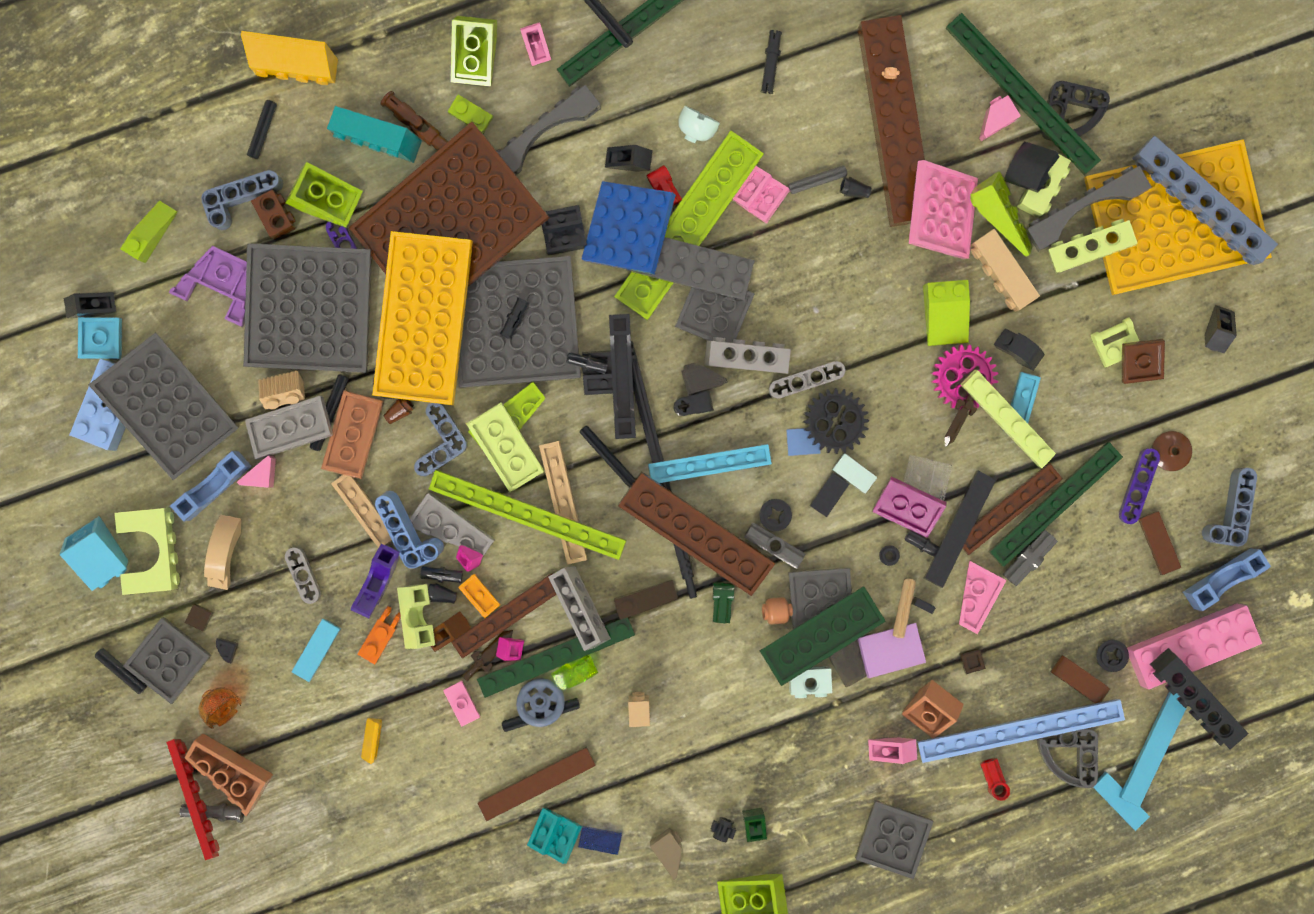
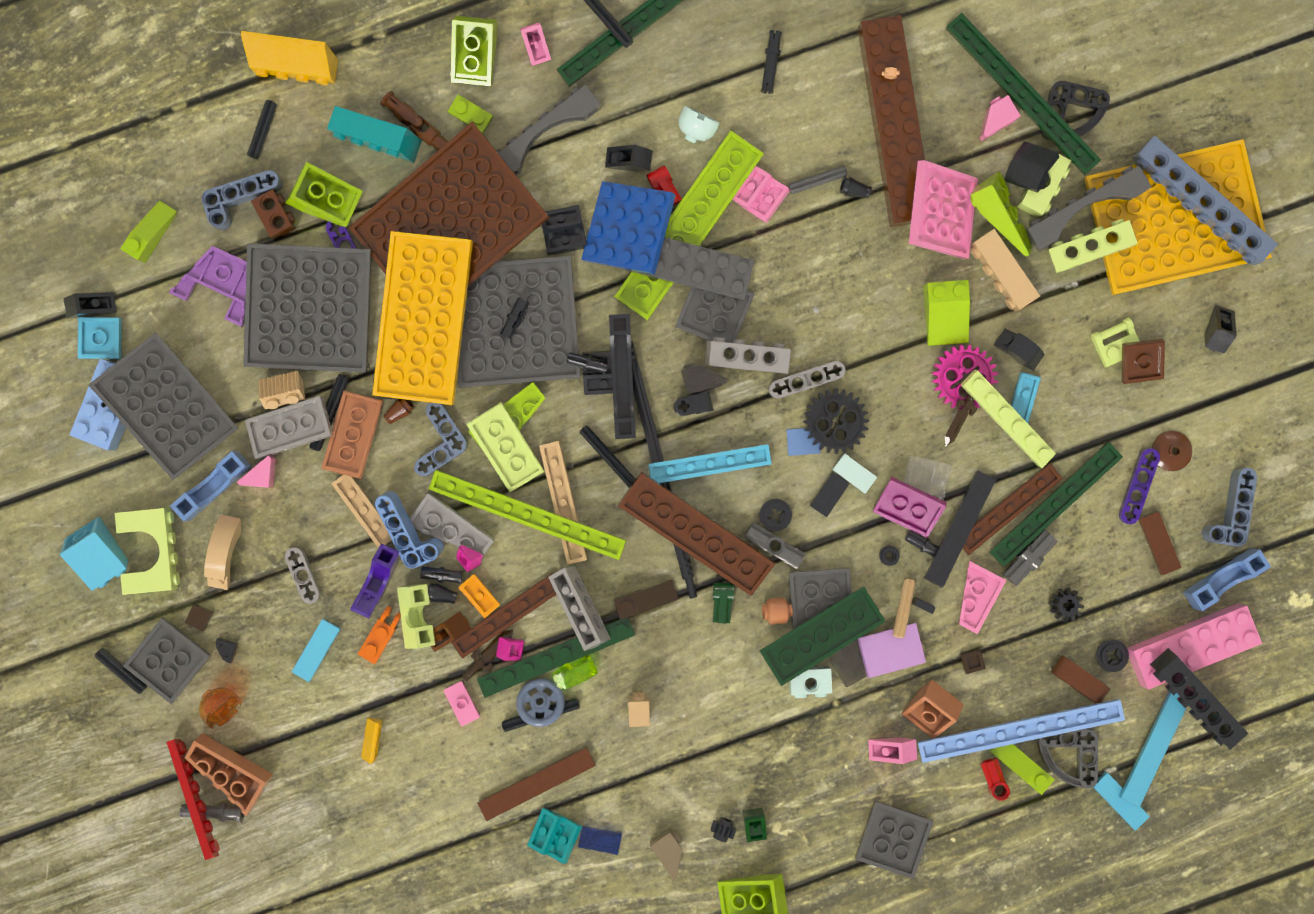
(1023, 767): none -> lime slope
(1067, 611): none -> black gear

